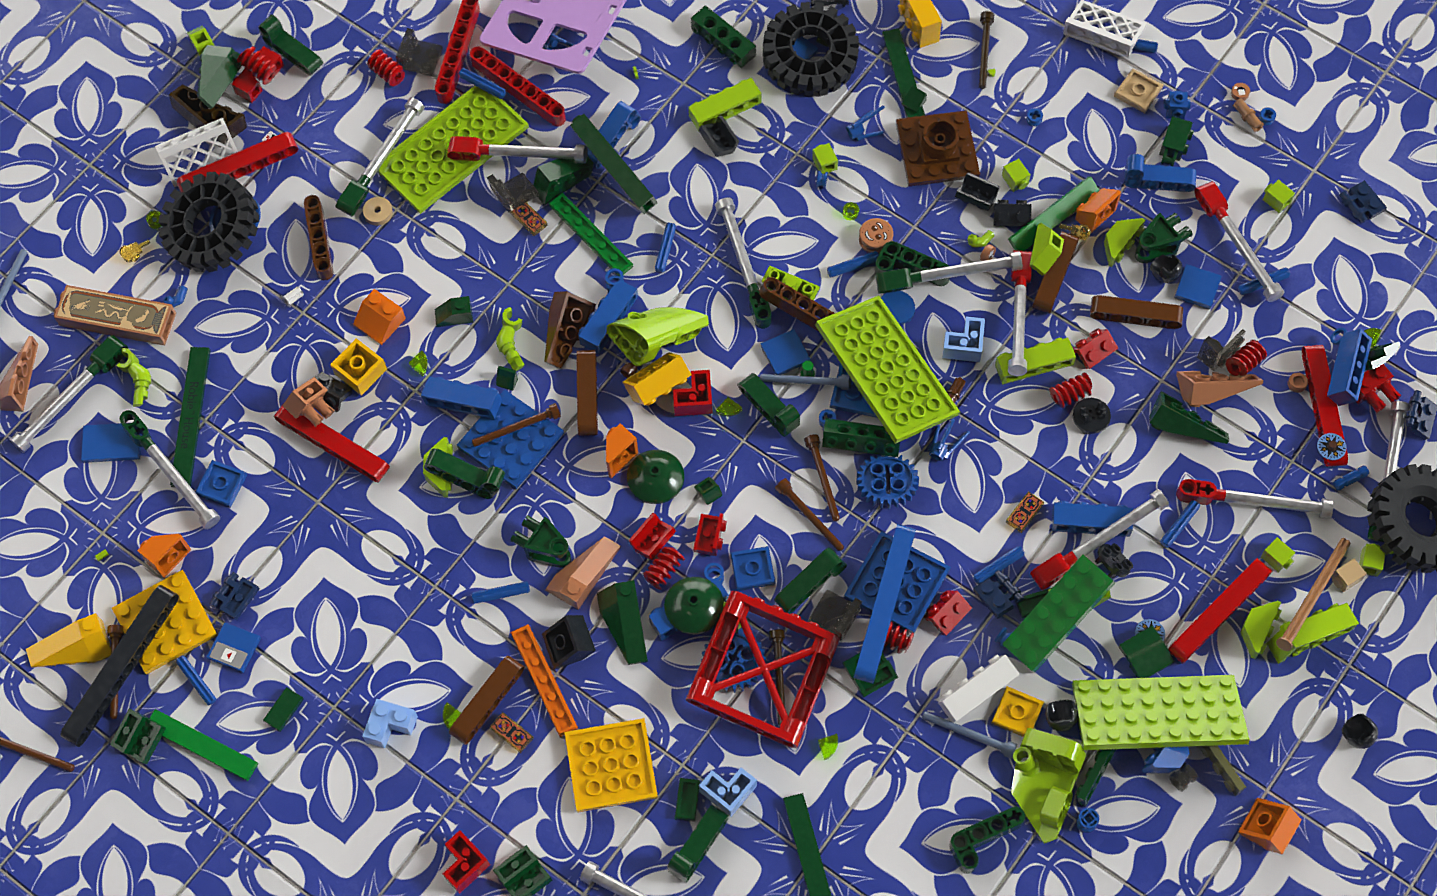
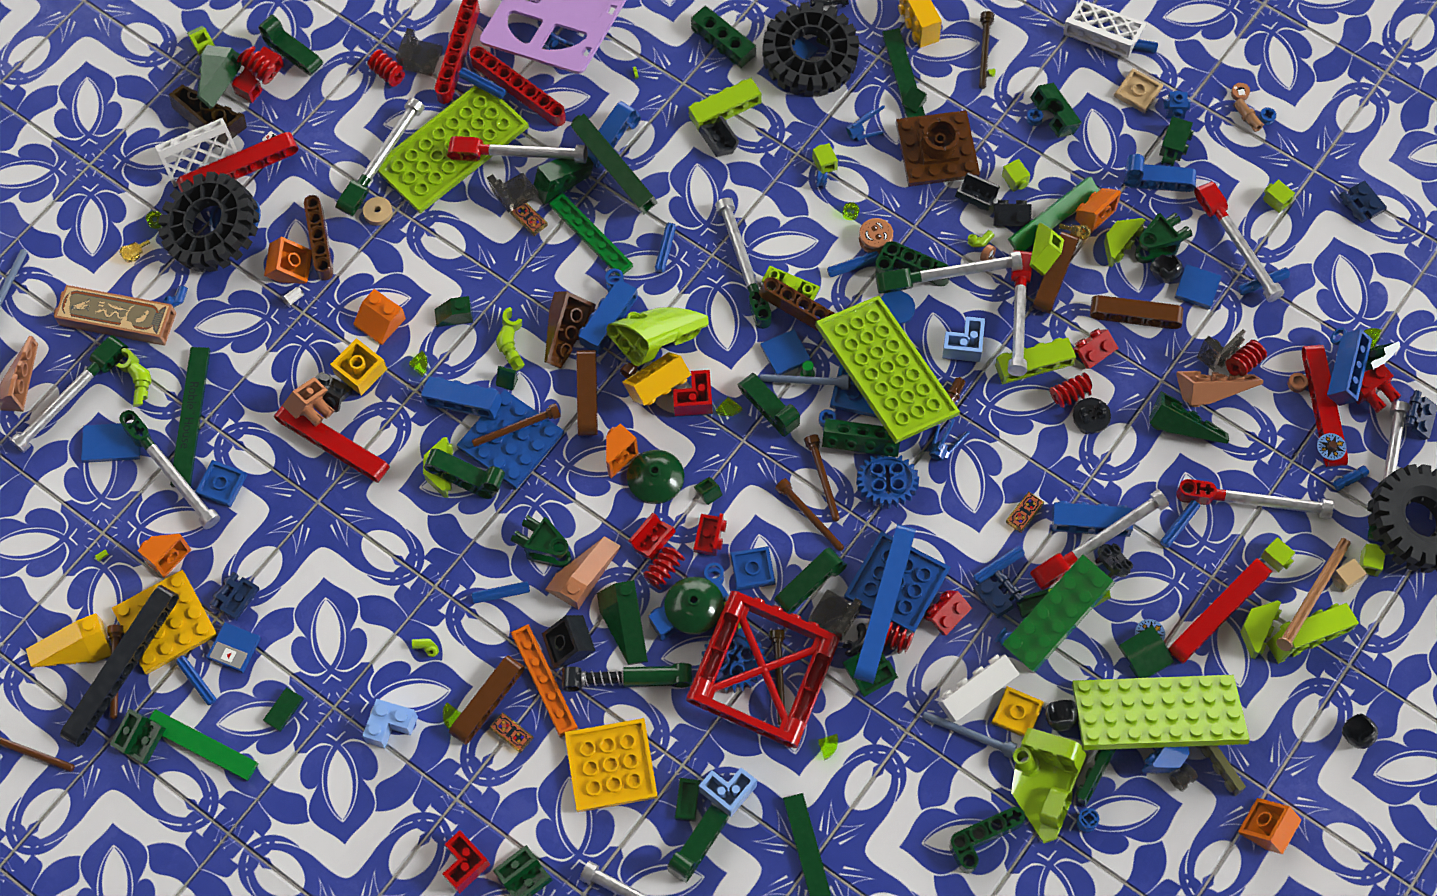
(288, 262): none -> orange slope
(427, 645): none -> lime arm
(677, 675): none -> piece
(857, 645): none -> black piece
(1051, 99): none -> dark green arch

